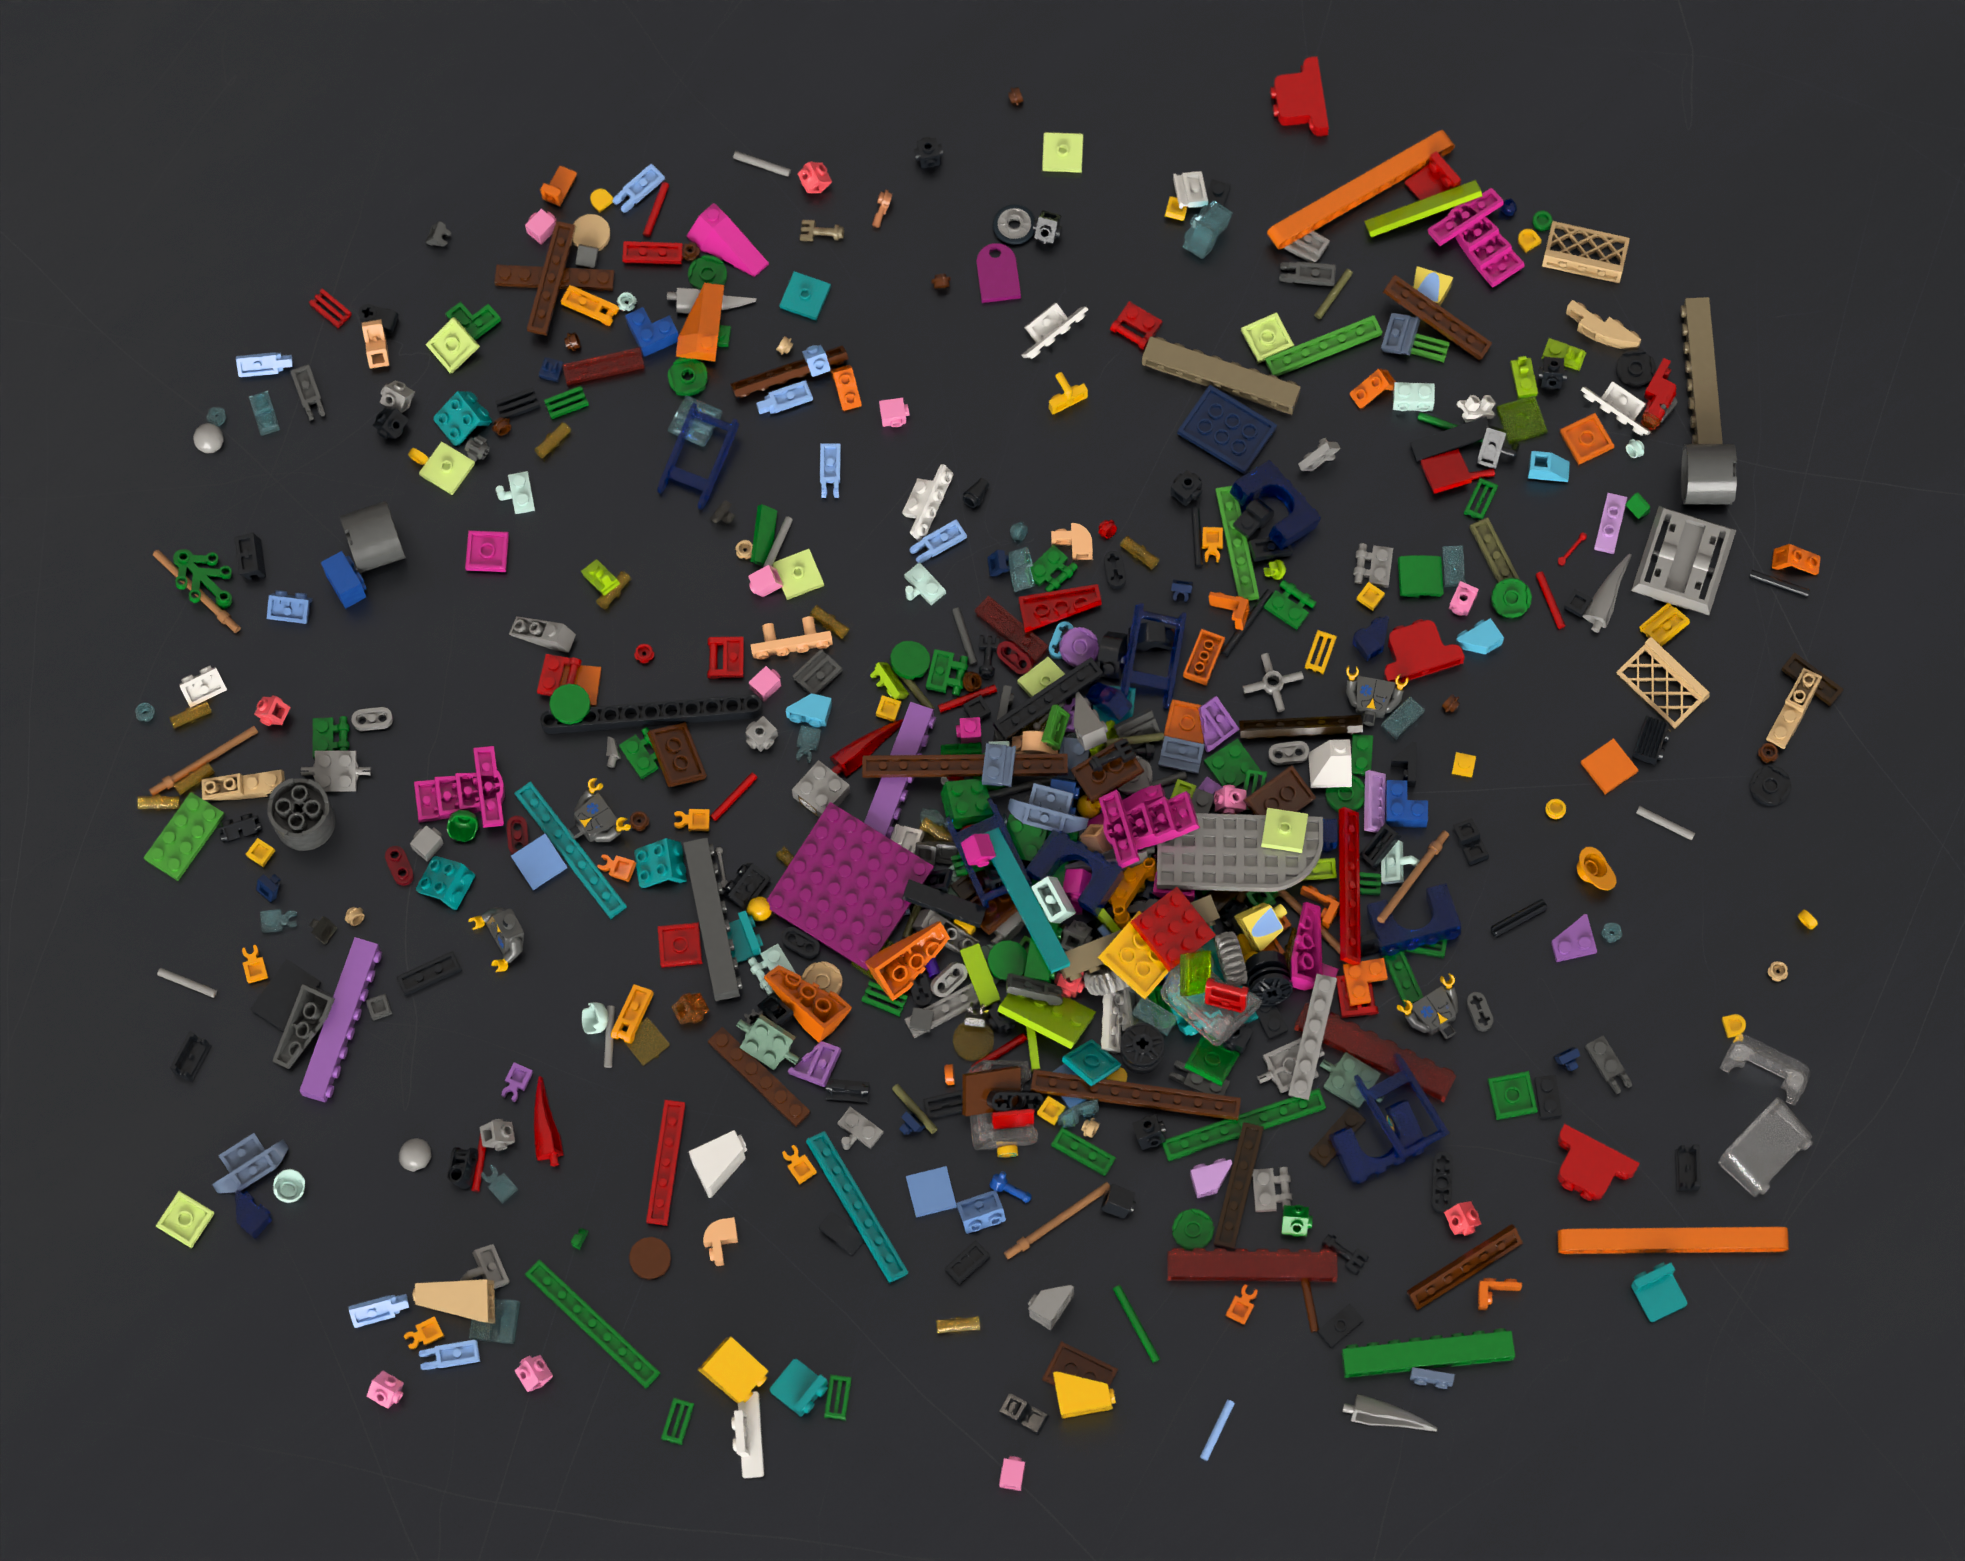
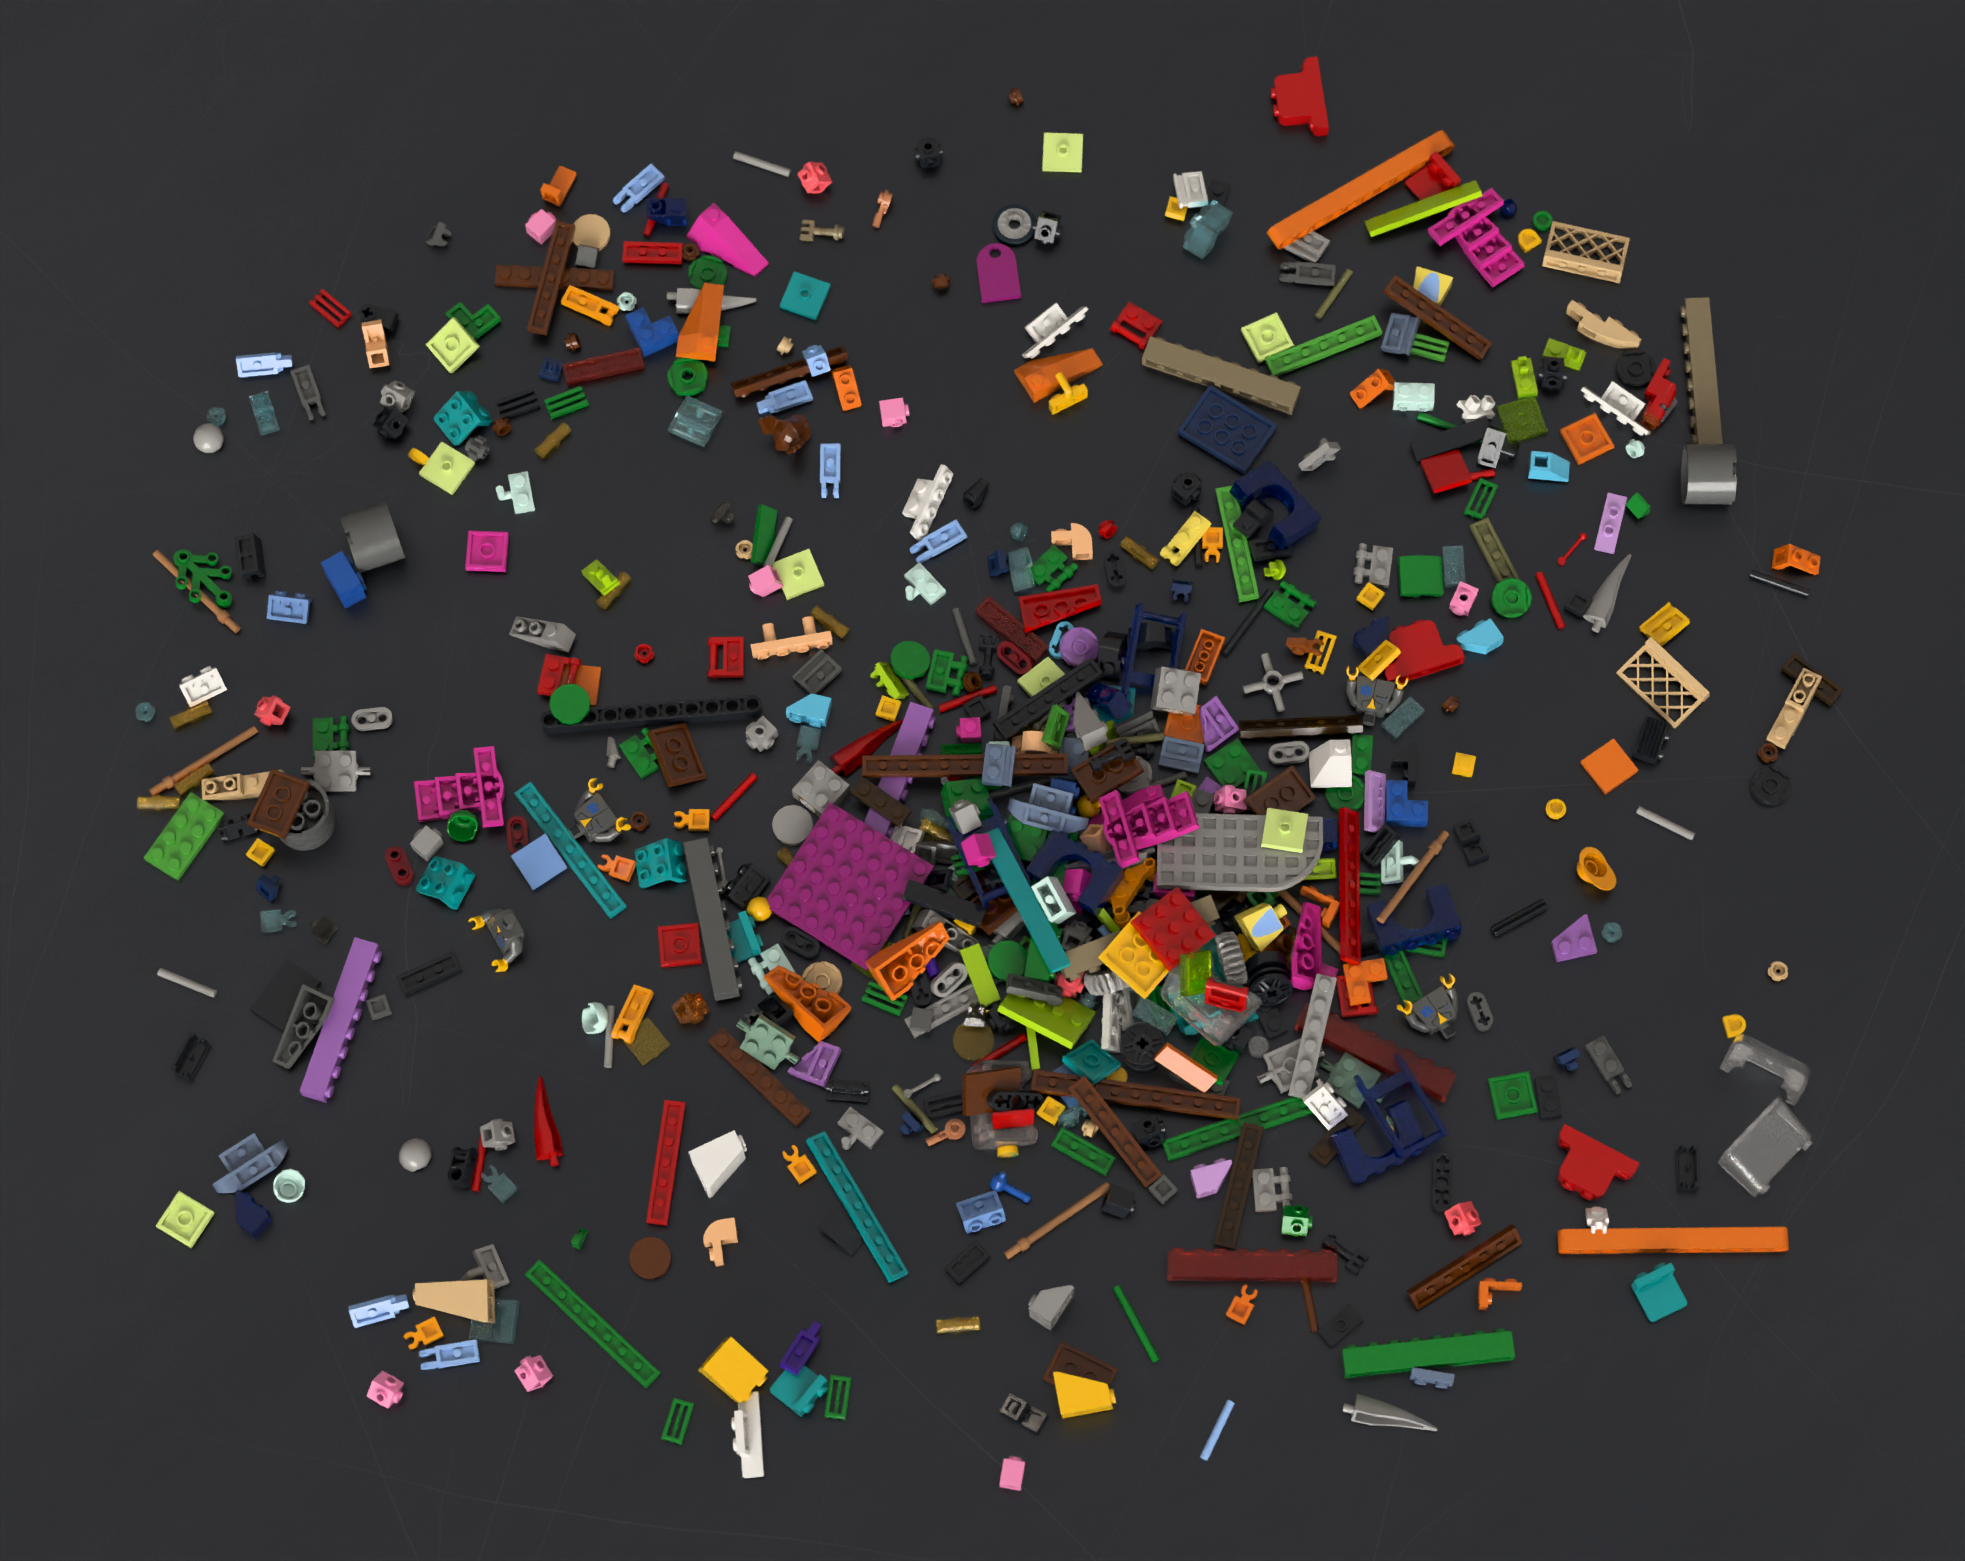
(255, 967): light orange plate -> none
(278, 804): none -> reddish brown tile
(354, 916): tan plate -> none
(517, 1079): medium lavender plate -> none
(601, 199): yellow tile -> none
(667, 211): none -> clear blue slope
(687, 477): clear blue piece -> none
(765, 683): bright pink brick -> none
(788, 432): none -> reddish brown helmet
(792, 825): none -> light grey tile
(801, 1349): none -> dark purple hinge
(880, 802): none -> dark brown plate
(907, 1092): none -> light grey hinge
(931, 1191): medium blue tile -> none
(949, 1074): orange tile -> none
(953, 1130): none -> nougat plate
(965, 815): none -> light grey brick
(1039, 374): none -> orange wedge
(1088, 1000): none -> clear light blue plate
(1115, 1131): none -> reddish brown plate
(1163, 1189): none -> dark grey plate
(1175, 691): none -> light grey brick
(1185, 1067): none -> tile
(1186, 538): none -> light yellow plate
(1193, 1229): green tile -> none
(1238, 604): orange bracket -> none
(1258, 1046): none -> clear tile
(1282, 942): none -> reddish brown plate
(1302, 645): none -> dark orange plate
(1325, 1105): none -> white bracket
(1379, 660): none -> yellow plate
(1597, 1218): none -> white plate
(1683, 560): light grey piece -> none
(1807, 919): yellow tile -> none

